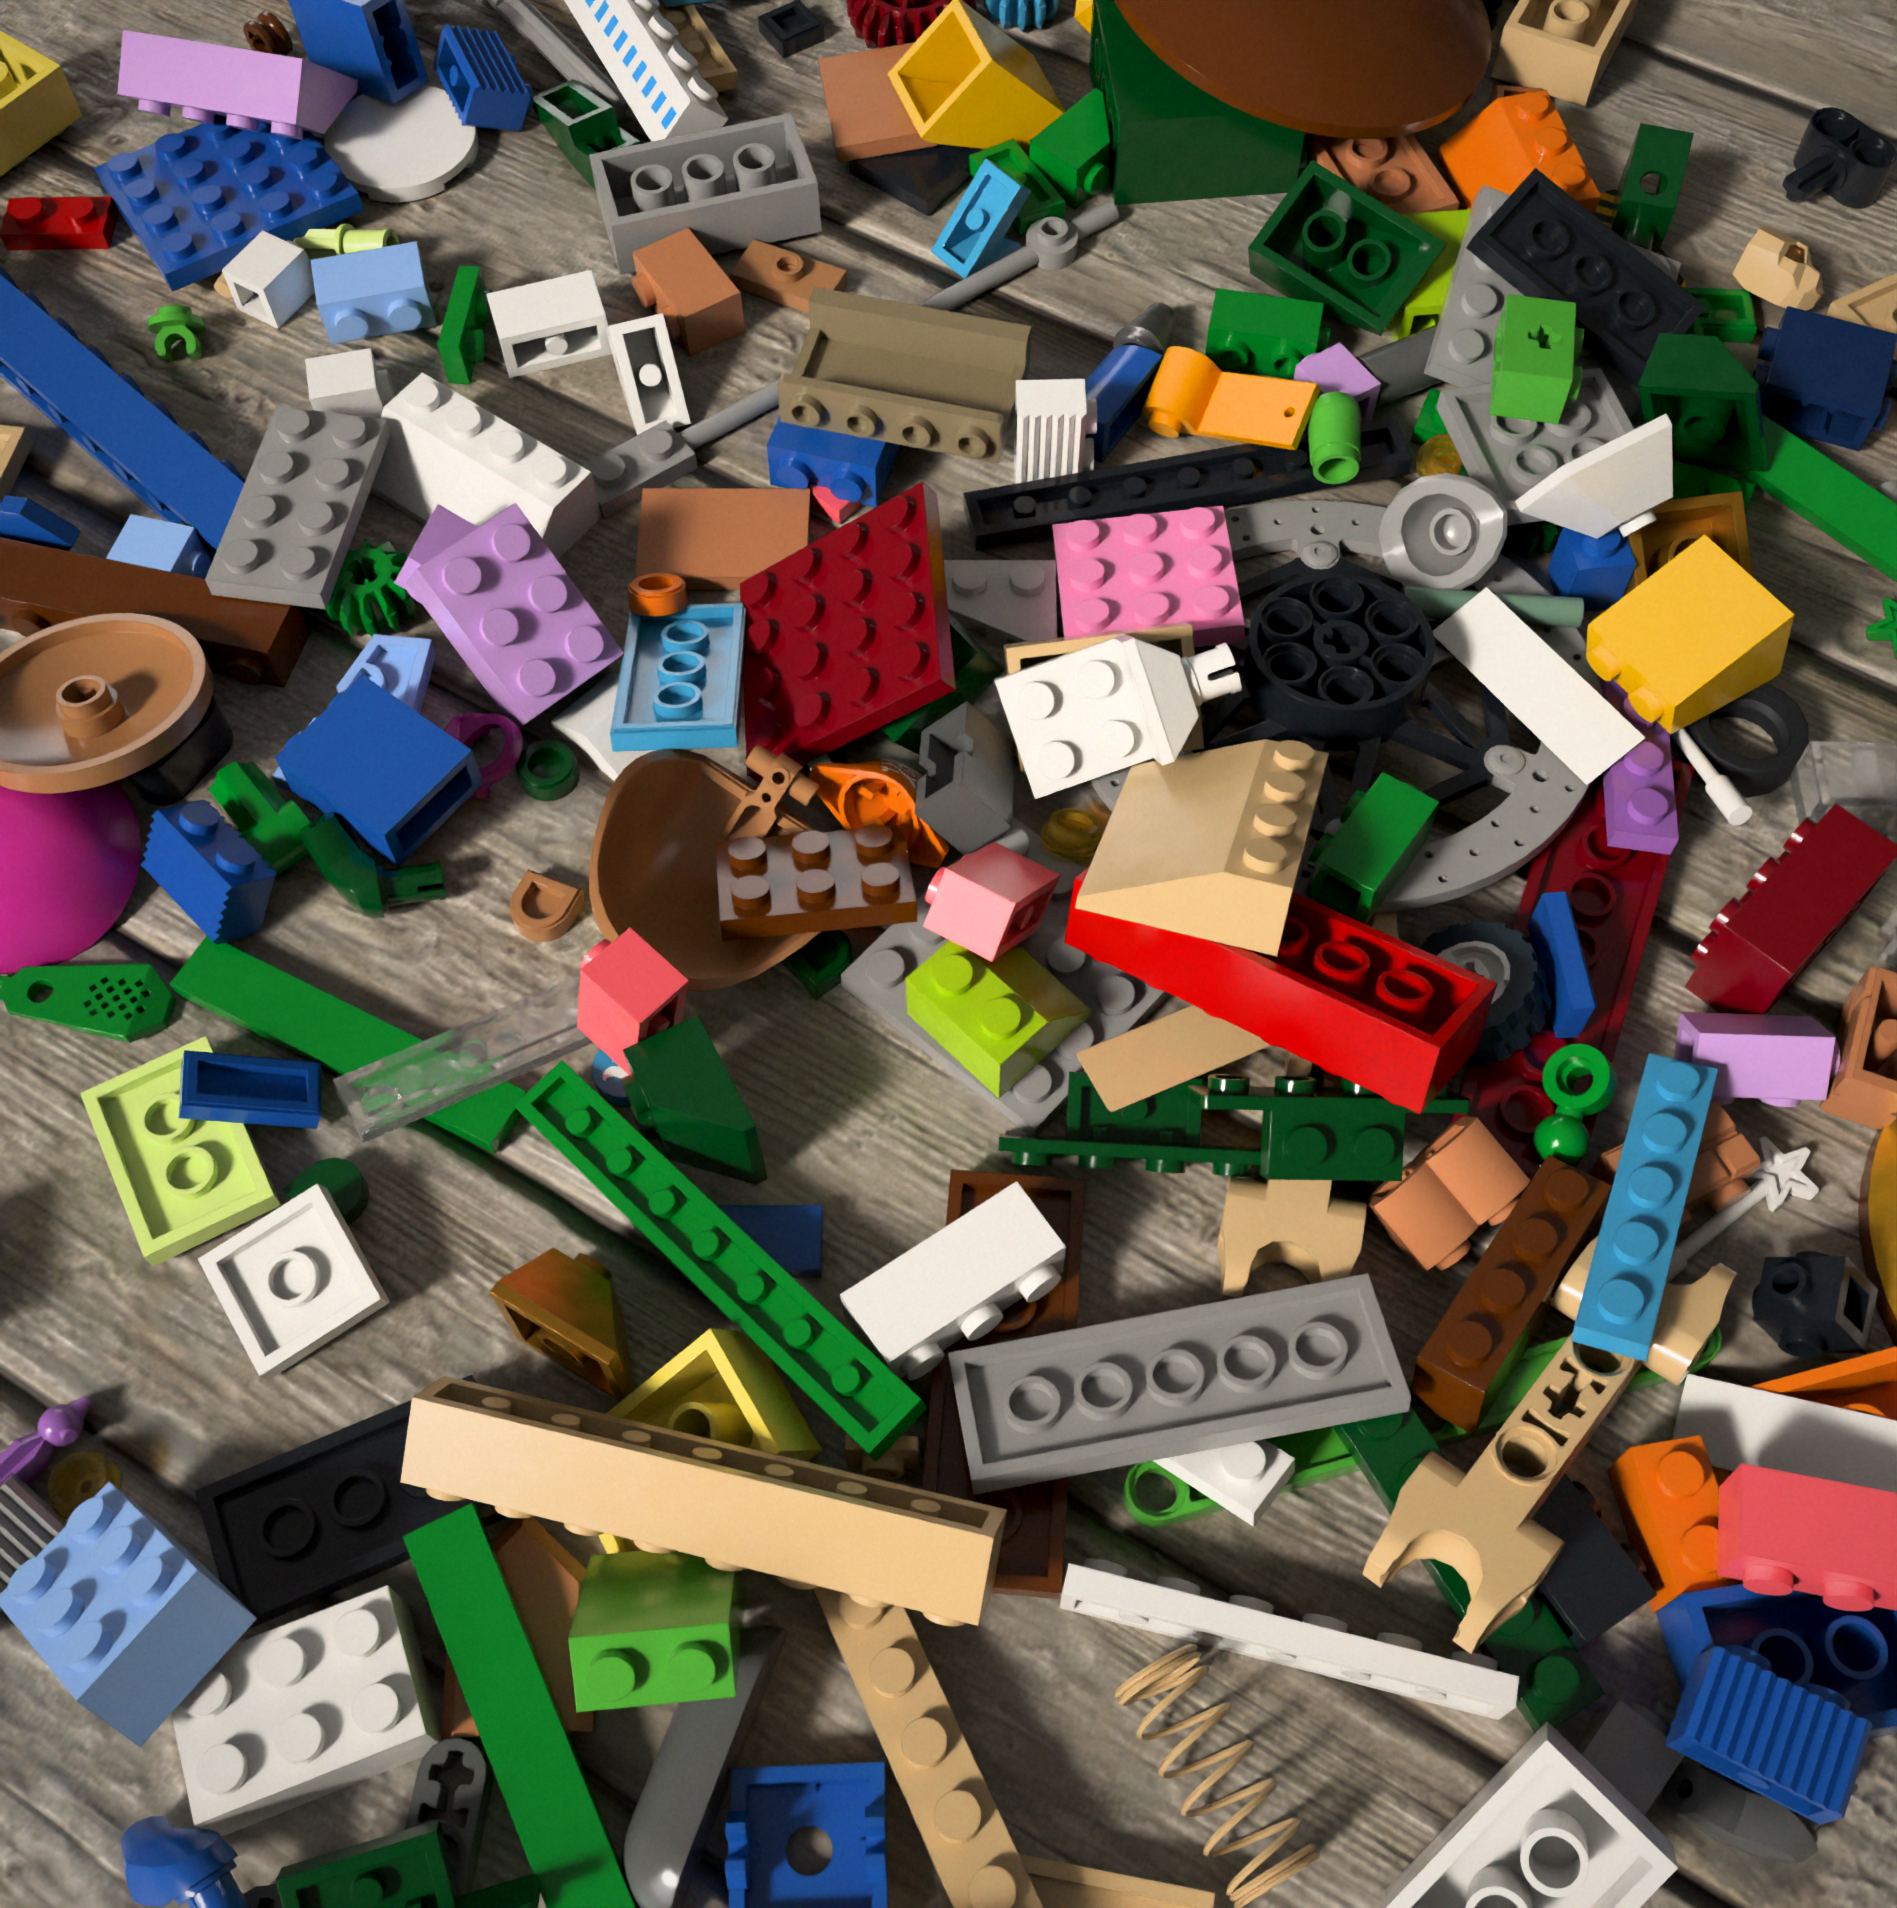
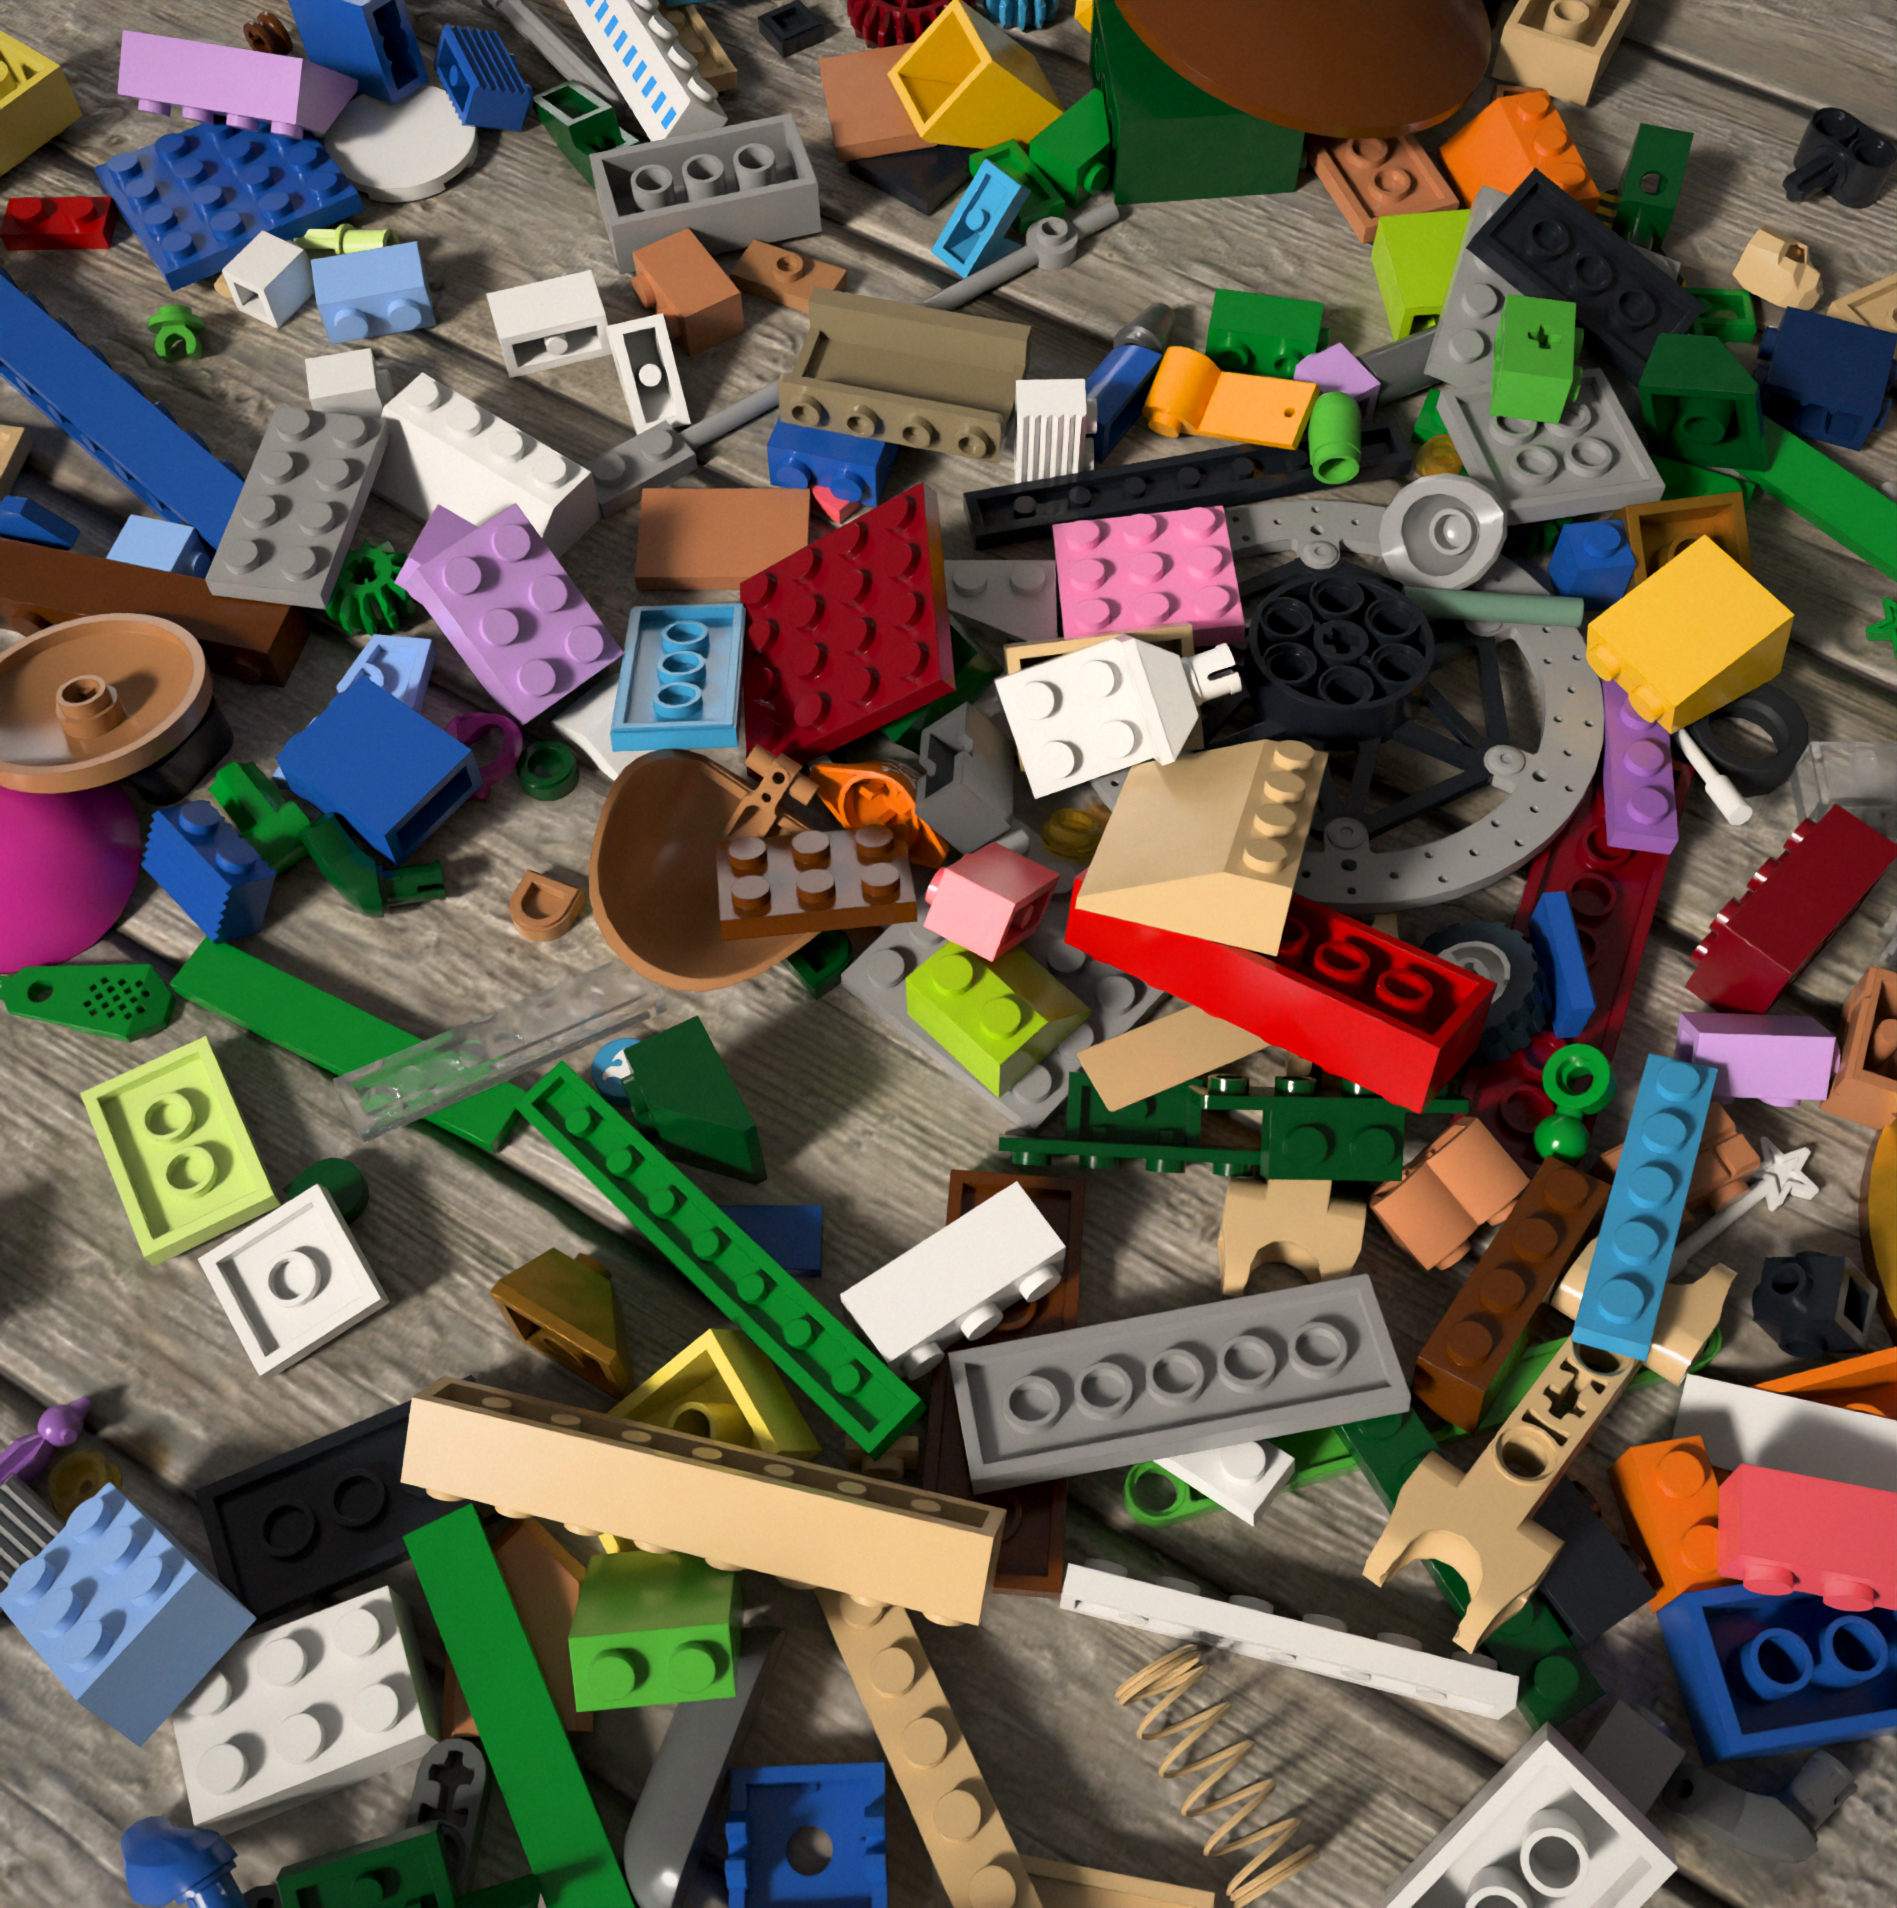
(250, 1090): blue tile -> none
(464, 323): green plate -> none
(627, 994): coral brick -> none
(657, 594): orange tile -> none
(1342, 251): dark green slope -> none
(1371, 848): green brick -> none
(1538, 686): white sticker -> none
(1609, 485): white slope -> none
(1770, 1734): blue brick -> none

